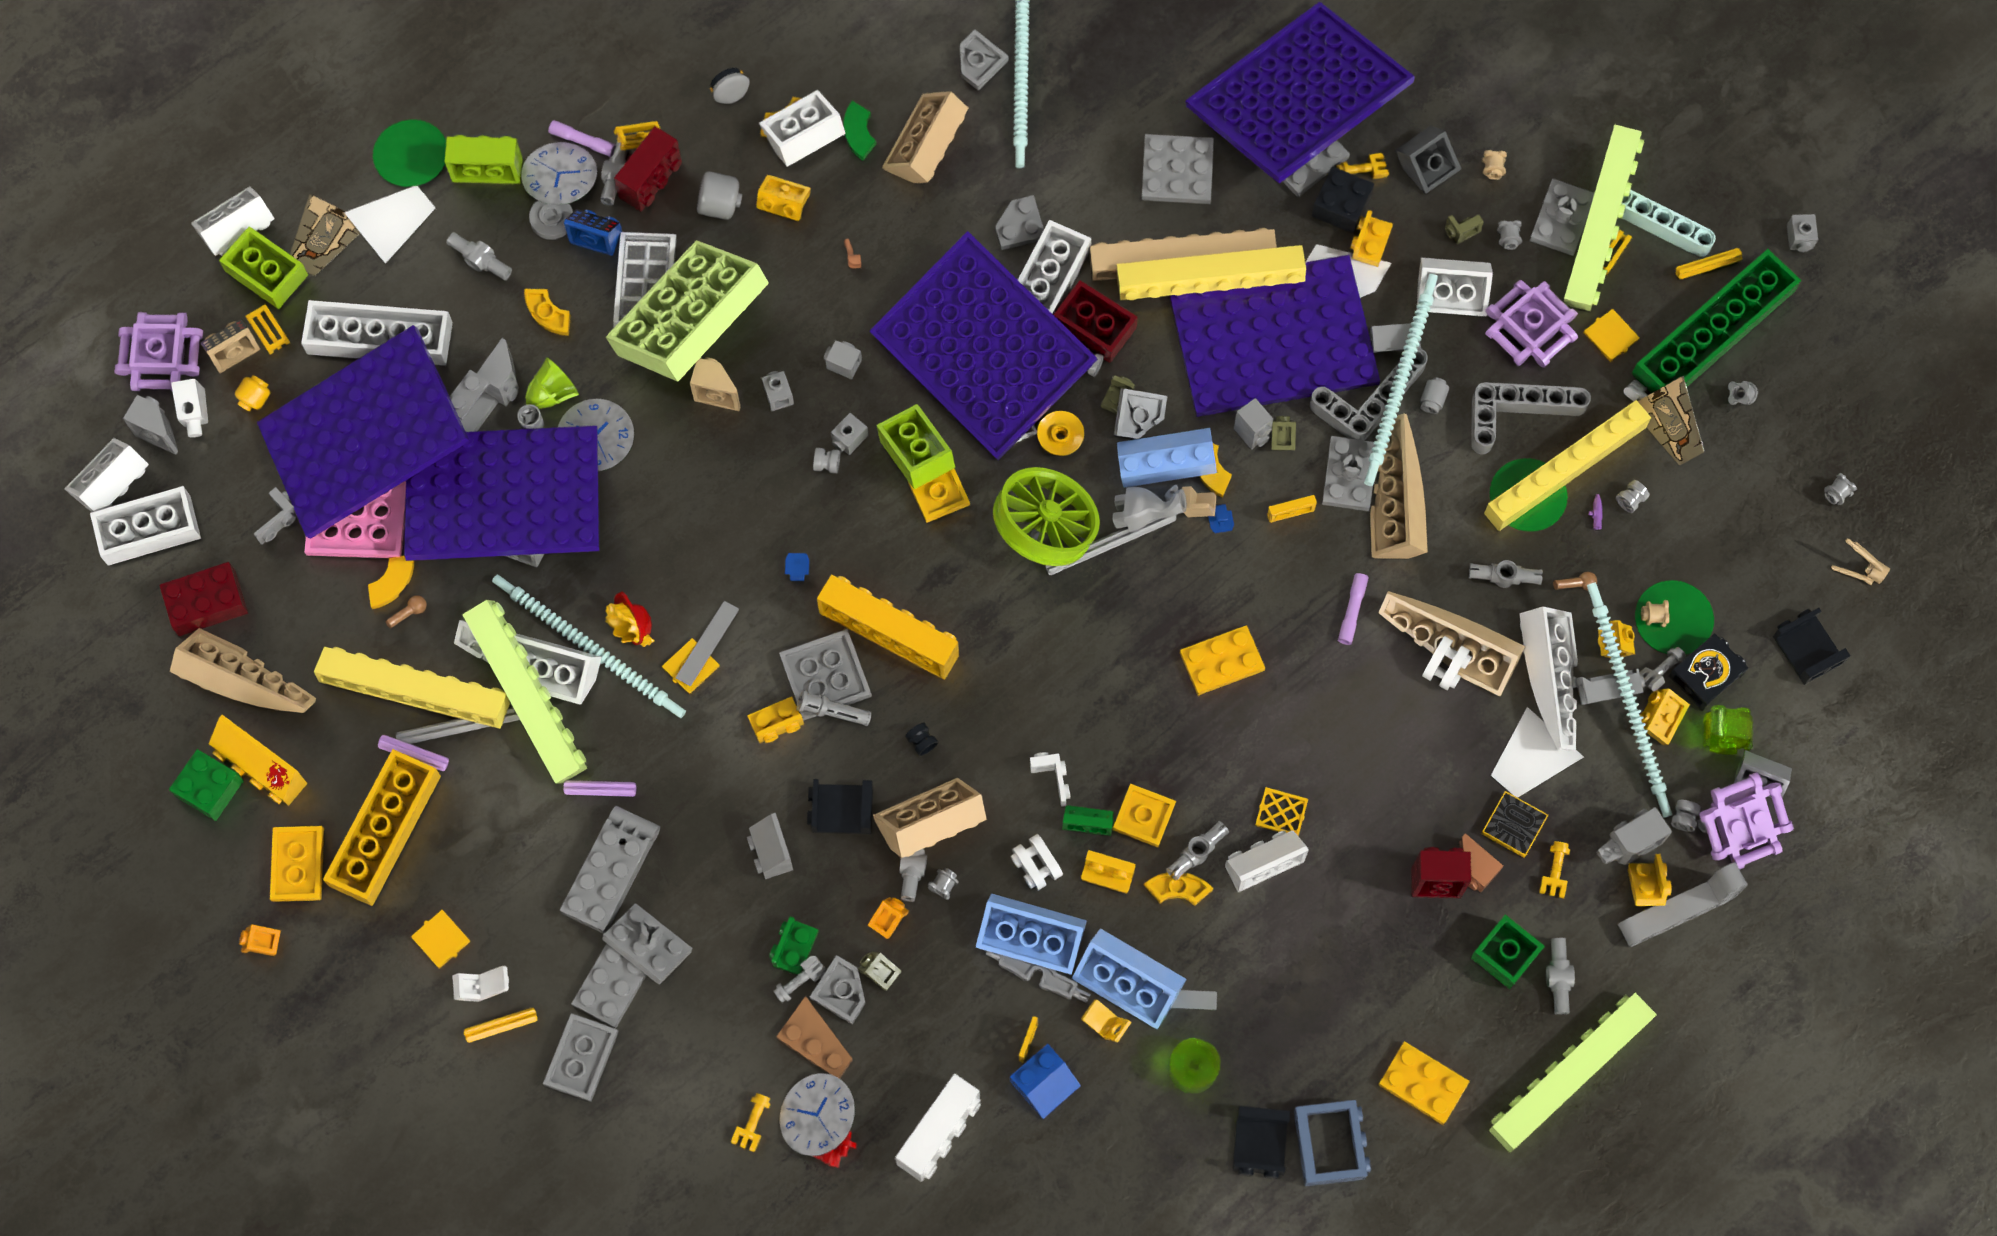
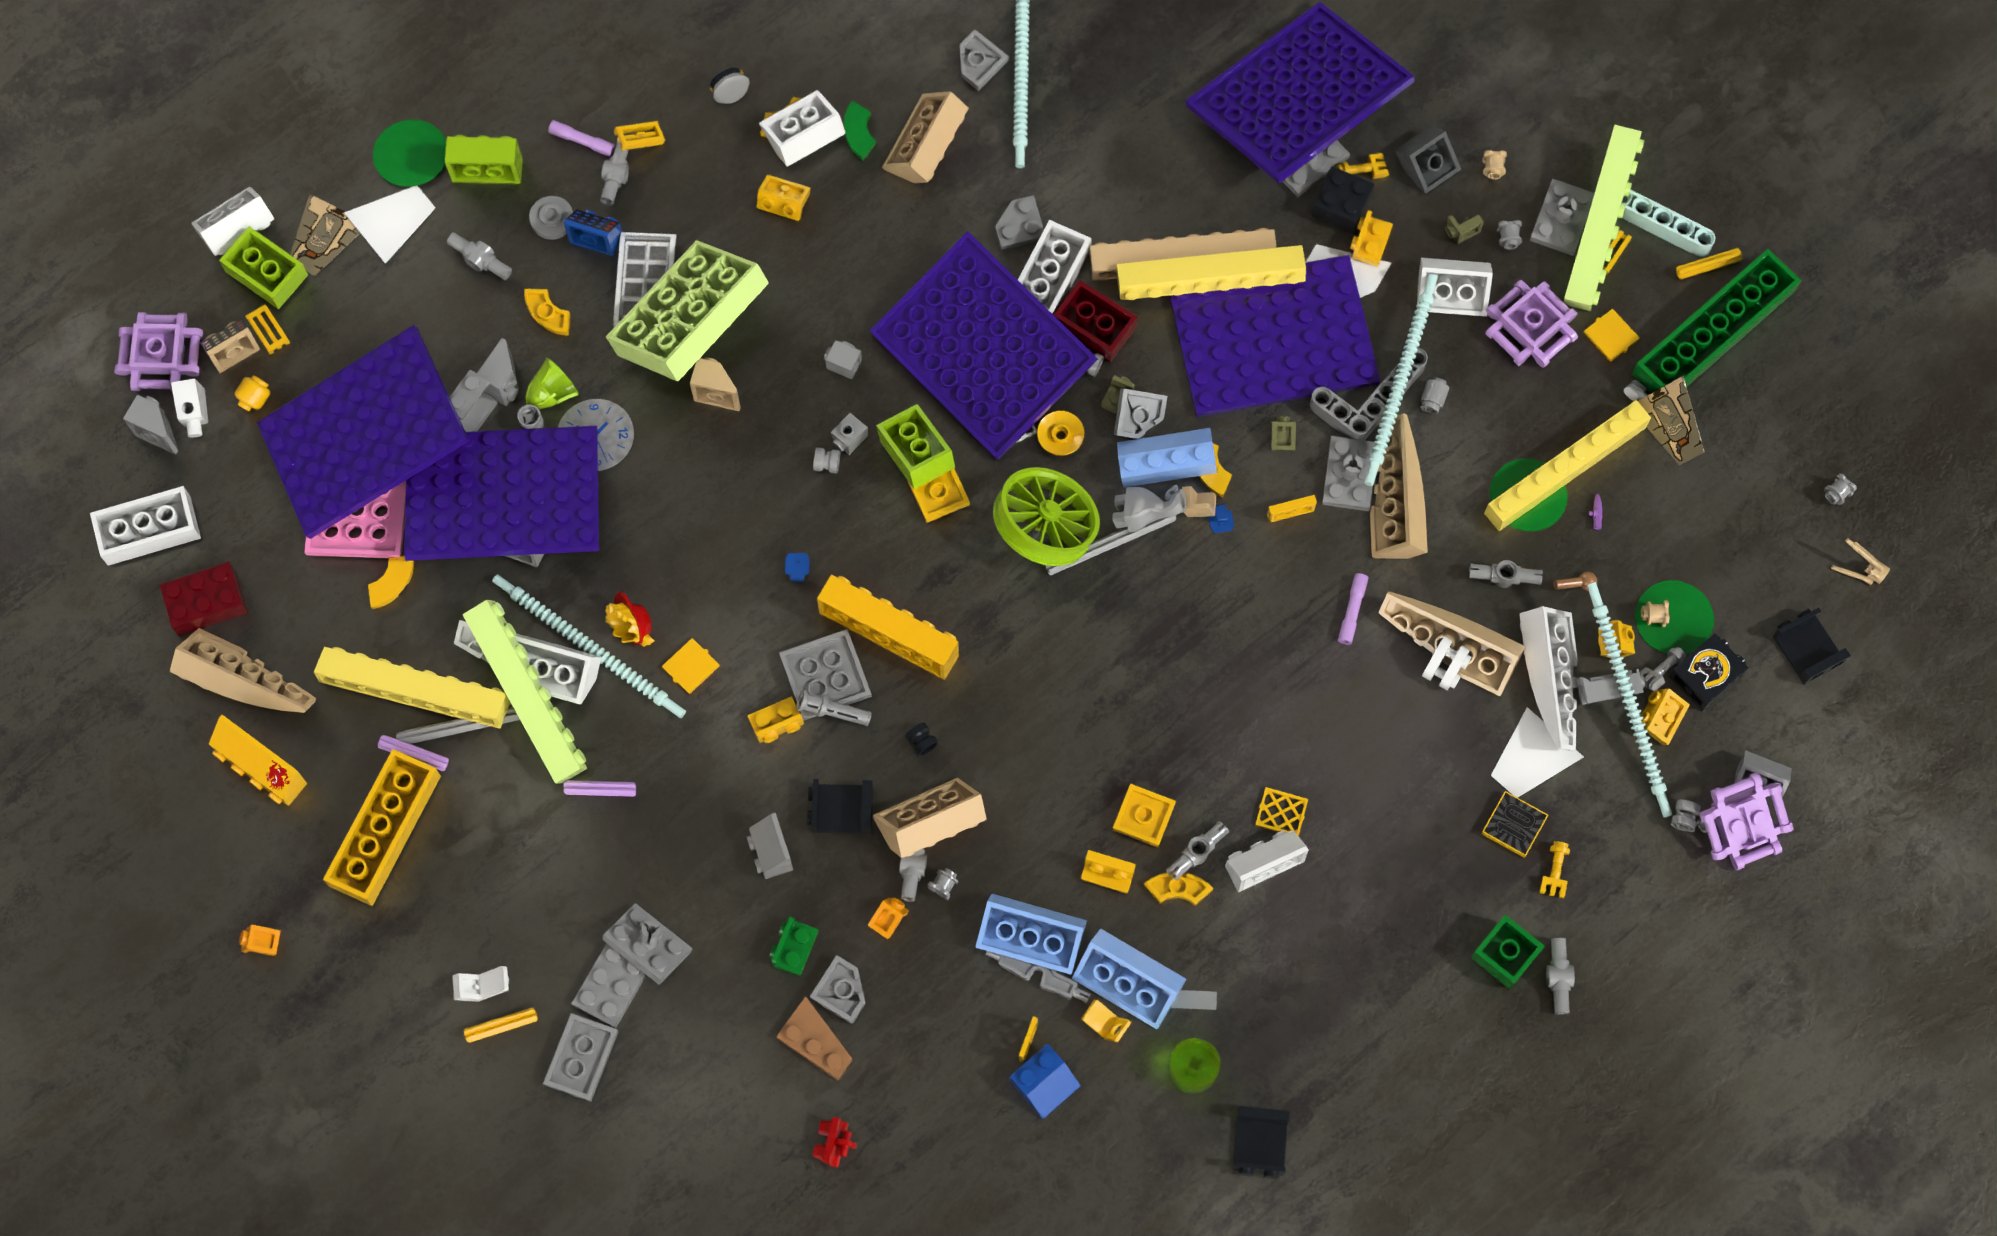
(107, 476): white slope -> none
(206, 785): green brick -> none
(282, 519): light grey bracket -> none
(297, 863): yellow plate -> none
(358, 329): white brick -> none
(415, 605): medium nougat bar -> none
(440, 939): yellow piece -> none
(559, 173): flat silver sticker -> none
(610, 869): light grey hinge -> none
(648, 169): dark red brick -> none
(707, 643): light grey sticker -> none
(718, 195): light grey head -> none
(748, 1133): yellow hinge -> none
(777, 390): light grey brick -> none
(812, 969): light grey hinge -> none
(817, 1114): flat silver sticker -> none
(854, 261): nougat hand -> none
(879, 969): bracket -> none
(938, 1127): white brick -> none
(1023, 859): white brick -> none
(1044, 762): white bracket -> none
(1088, 820): green bracket -> none
(1177, 169): light grey plate -> none
(1222, 660): yellow plate -> none
(1253, 424): light grey brick -> none
(1305, 1146): sand blue window -> none
(1389, 337): light grey hinge -> none
(1423, 1083): yellow plate -> none
(1441, 873): dark red brick -> none
(1483, 865): nougat slope -> none
(1520, 404): light grey beam -> none
(1572, 1072): yellowish green brick -> none
(1630, 498): light grey wheel -> none
(1635, 838): light grey hinge -> none
(1649, 882): yellow bracket -> none
(1718, 890): light grey beam -> none
(1728, 730): clear neon green brick -> none
(1742, 392): light grey brick -> none
(1802, 232): light grey brick -> none

